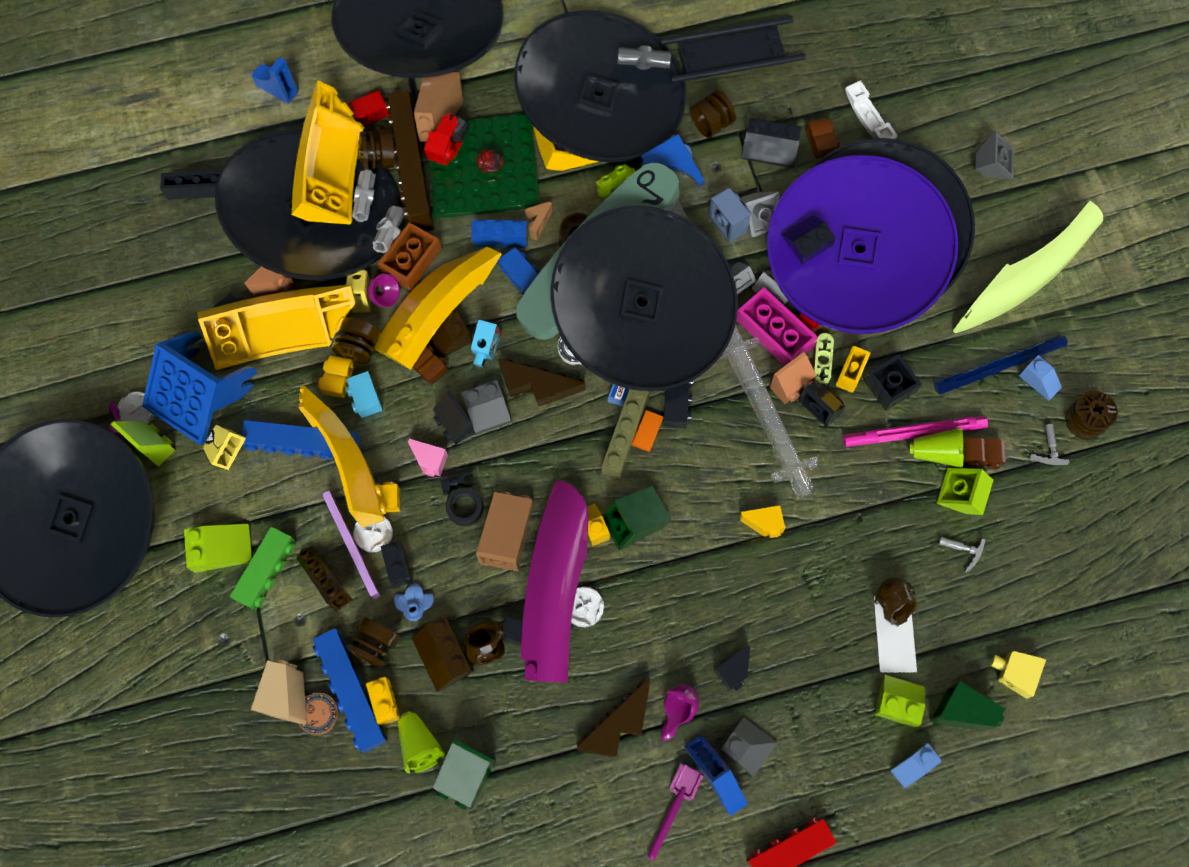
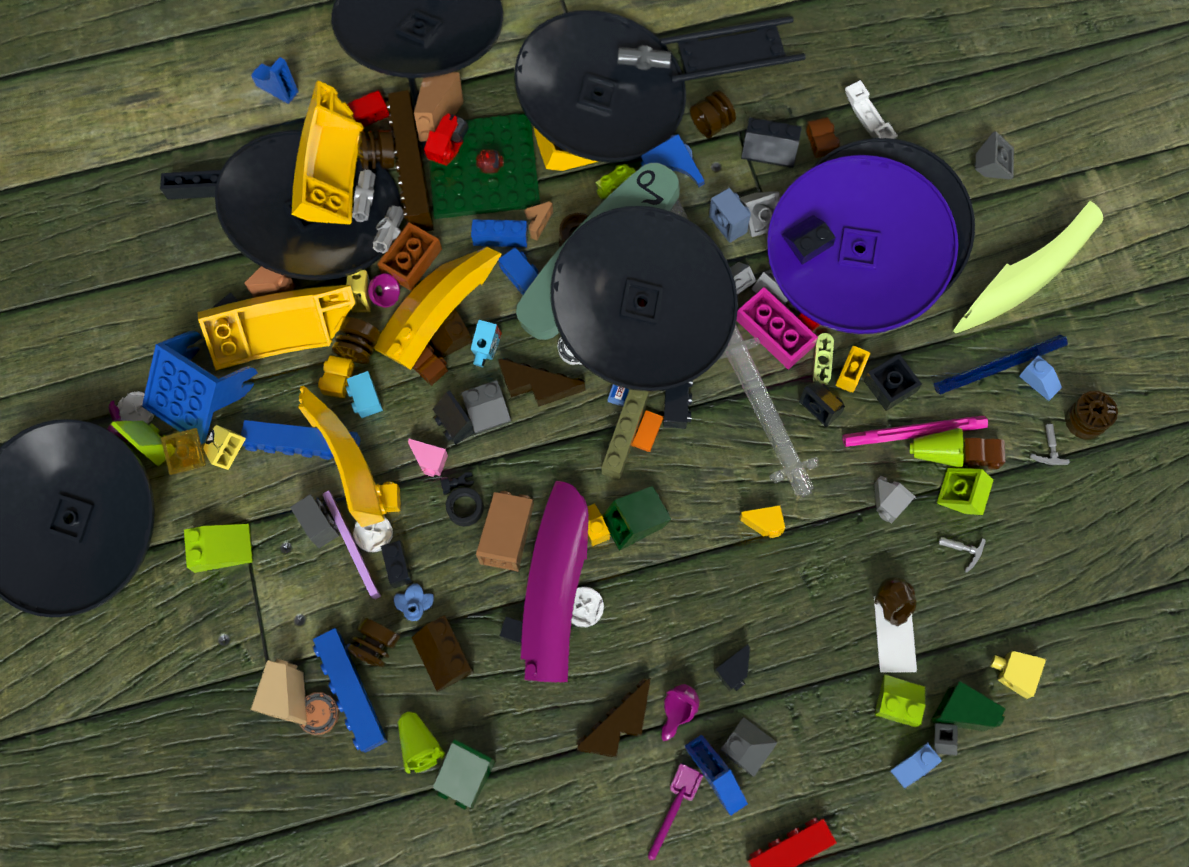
(183, 452): none -> clear yellow slope
(263, 569): bright green brick -> none
(315, 520): none -> dark grey brick
(323, 579): dark brown slope -> none
(383, 701): yellow brick -> none
(482, 647): dark brown helmet -> none
(793, 378): nougat slope -> none
(891, 499): none -> light grey slope
(946, 739): none -> dark grey brick

